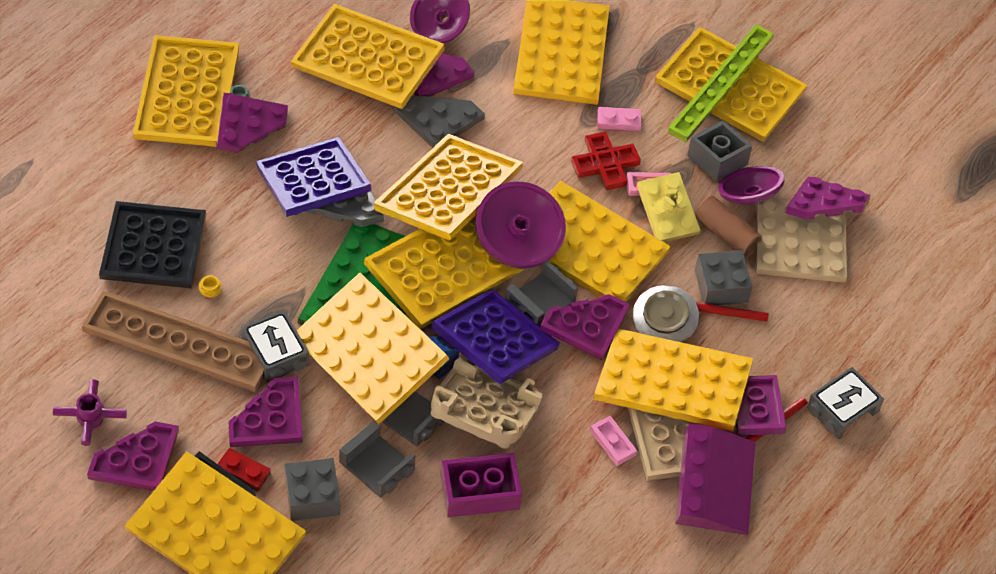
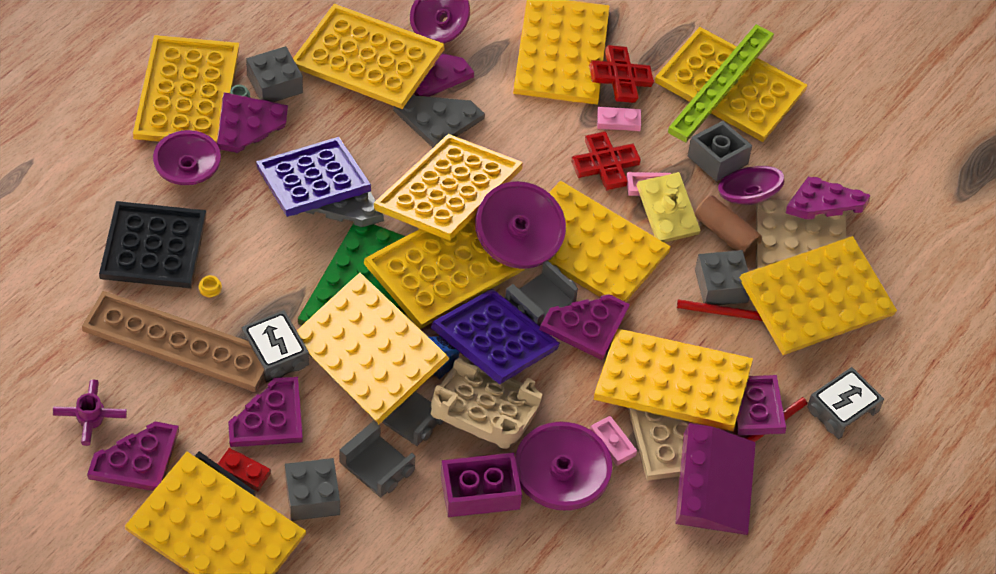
(186, 157): none -> magenta dish
(274, 75): none -> dark grey brick
(563, 466): none -> magenta dish
(621, 74): none -> red plate
(666, 313): piece -> none
(817, 295): none -> yellow plate

